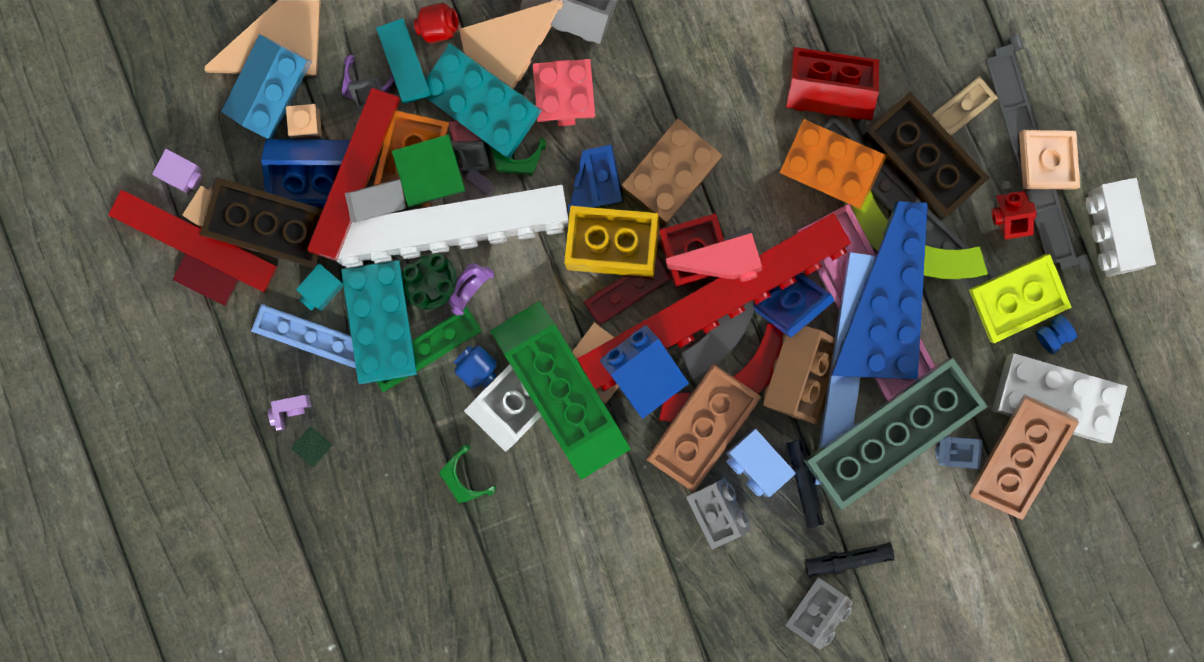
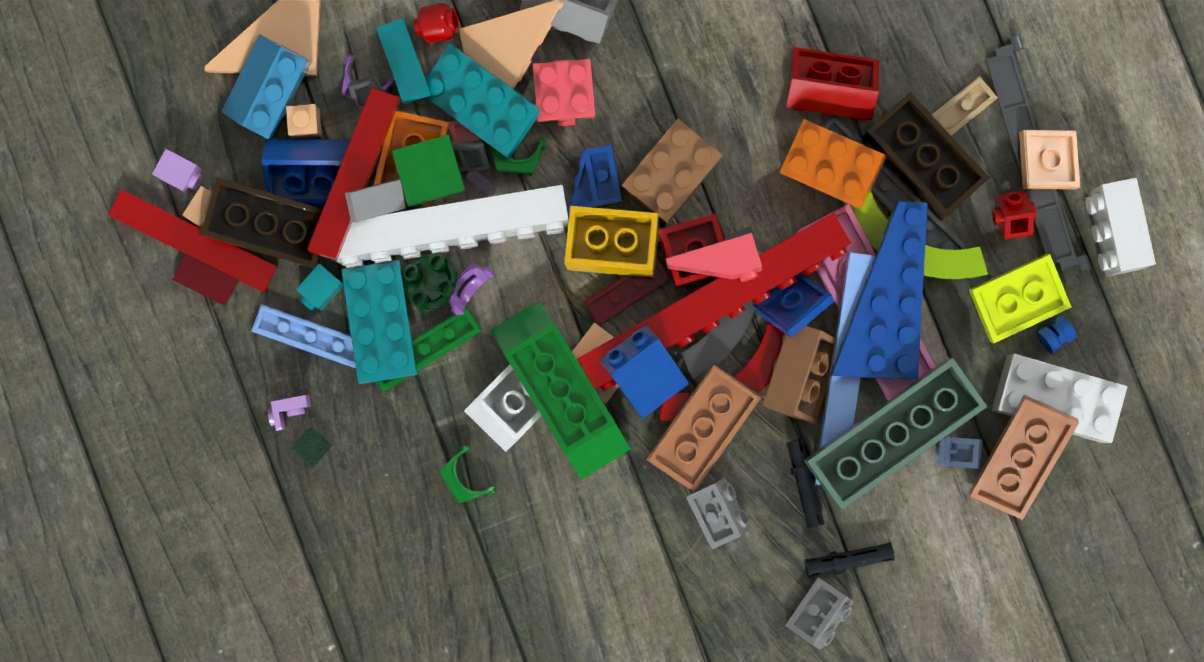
(475, 367): blue head -> none
(759, 463): light blue brick -> none

